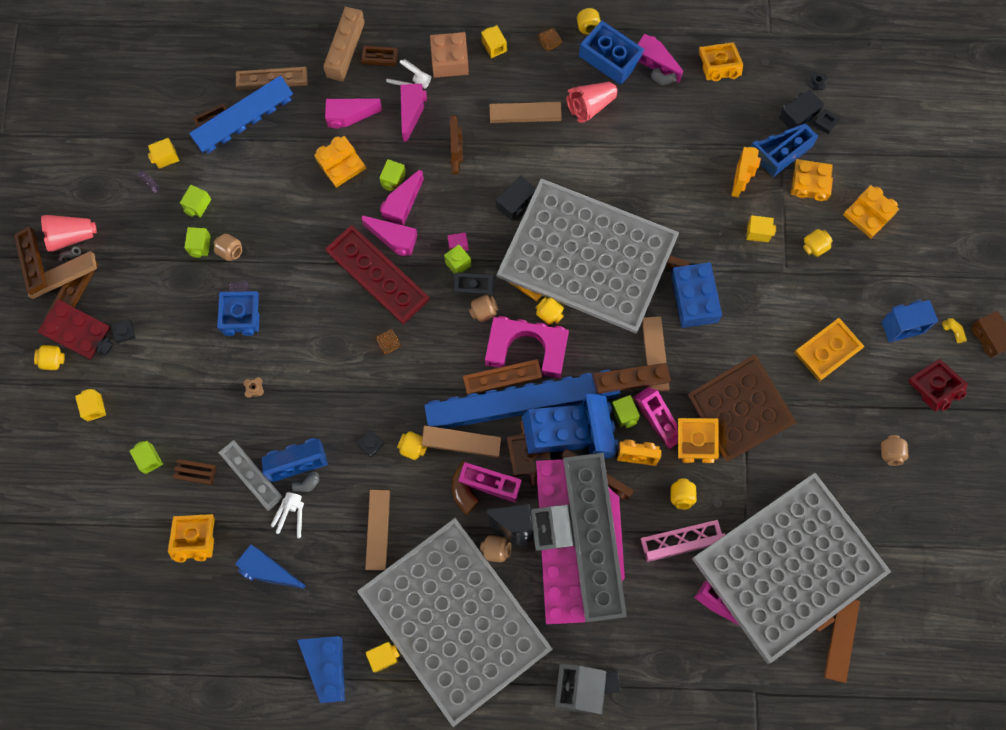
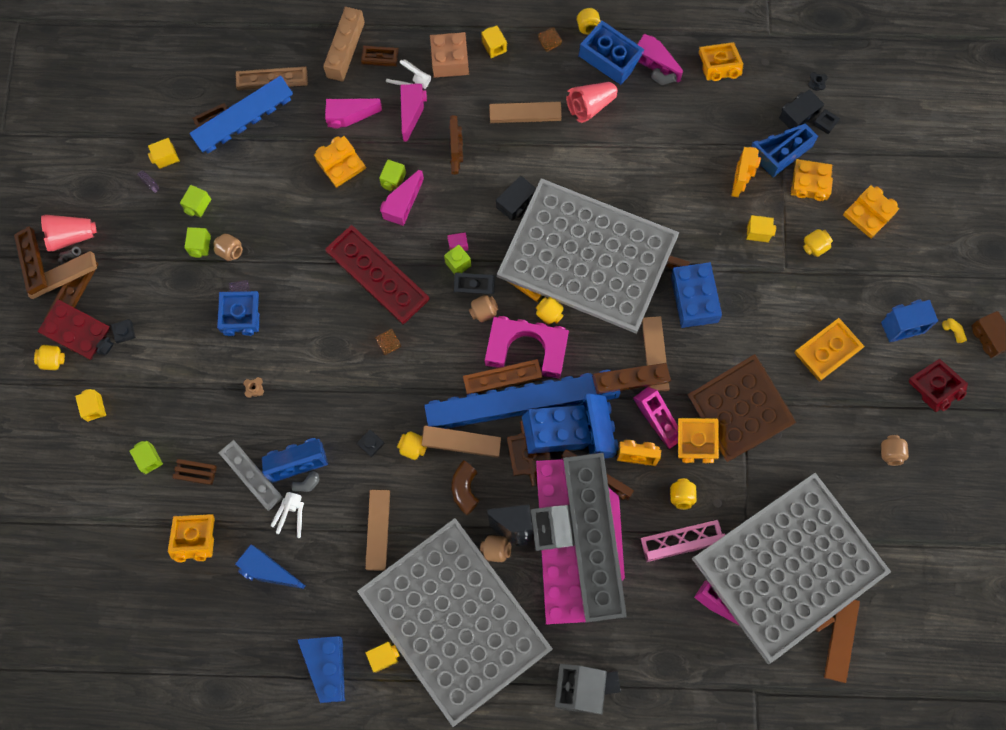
(395, 236): dark pink slope -> none
(490, 482): dark pink slope -> none
(625, 412): lime brick -> none

